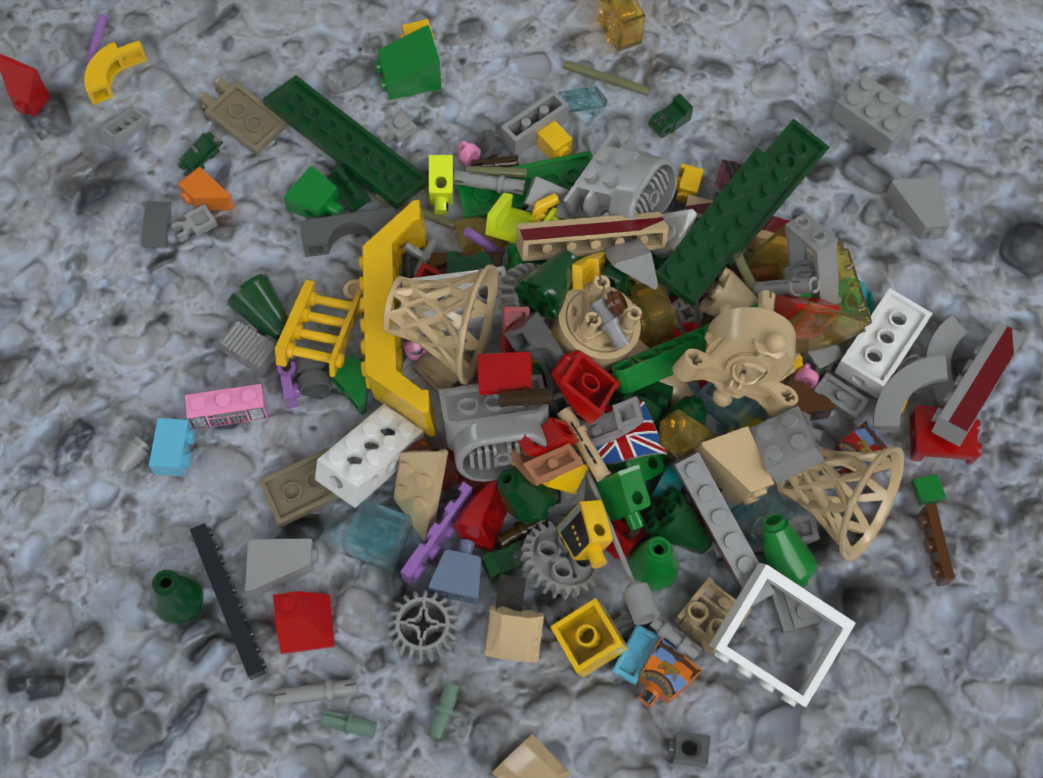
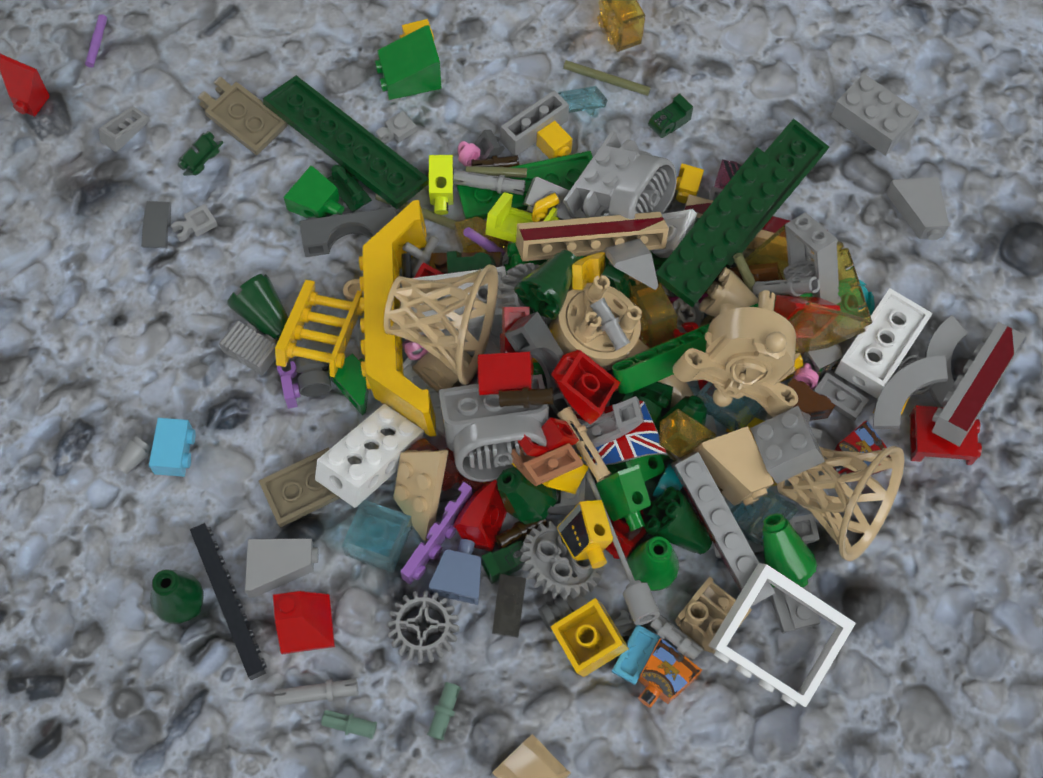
(106, 65): yellow arch -> none
(201, 189): orange slope -> none
(226, 406): bright pink brick -> none
(514, 634): tan slope -> none
(616, 302): reddish brown plate -> none
(700, 743): dark grey brick -> none
(928, 489): green tile -> none
(936, 545): reddish brown plate -> none

